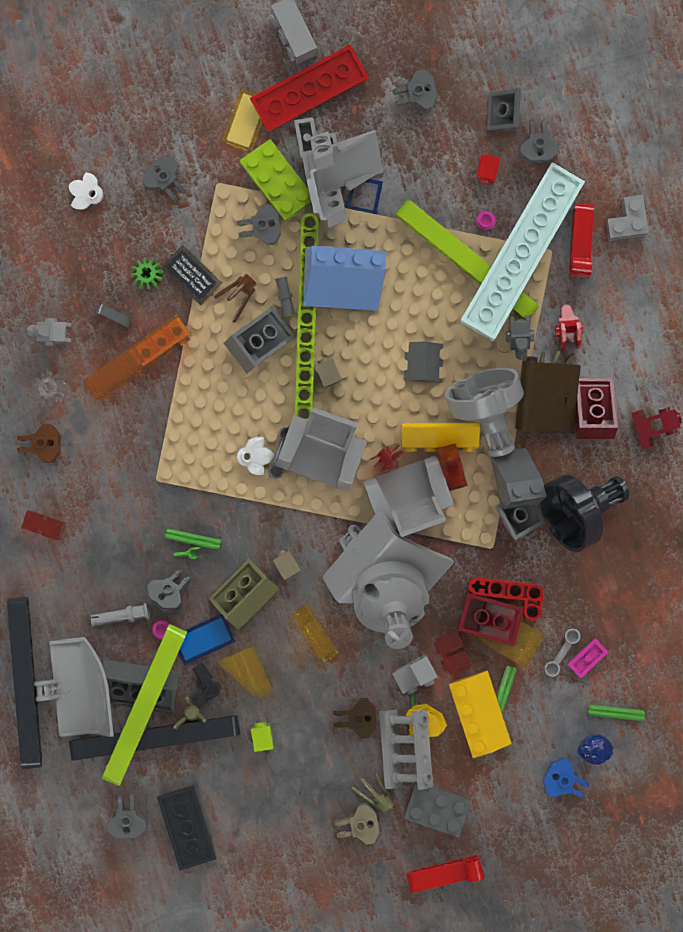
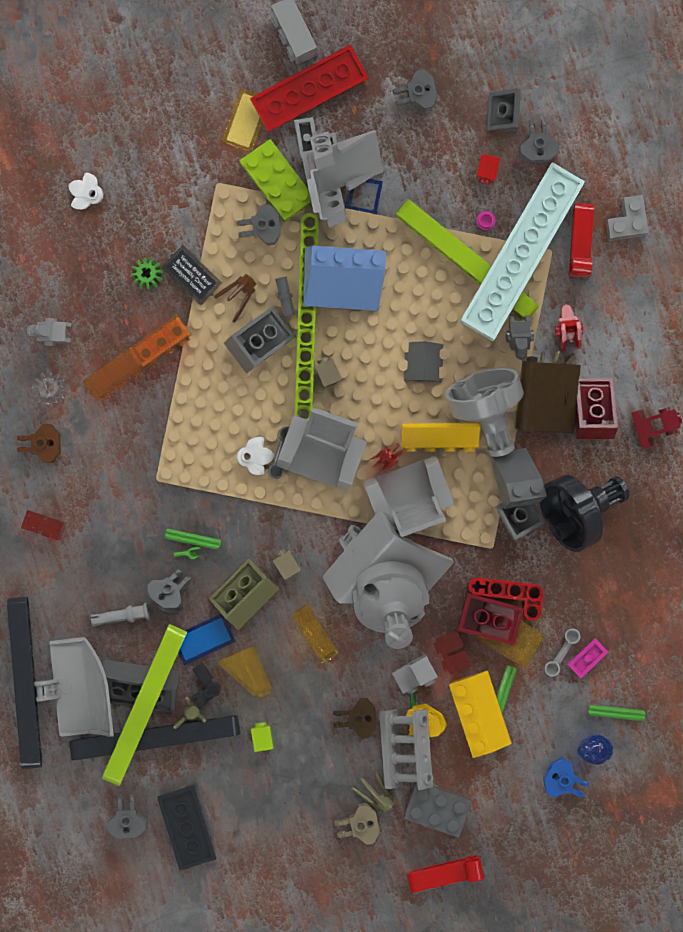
(113, 315): dark grey beam -> none
(159, 628): dark pink plate -> none
(165, 178): dark grey hinge -> none
(452, 467): clear red piece -> none

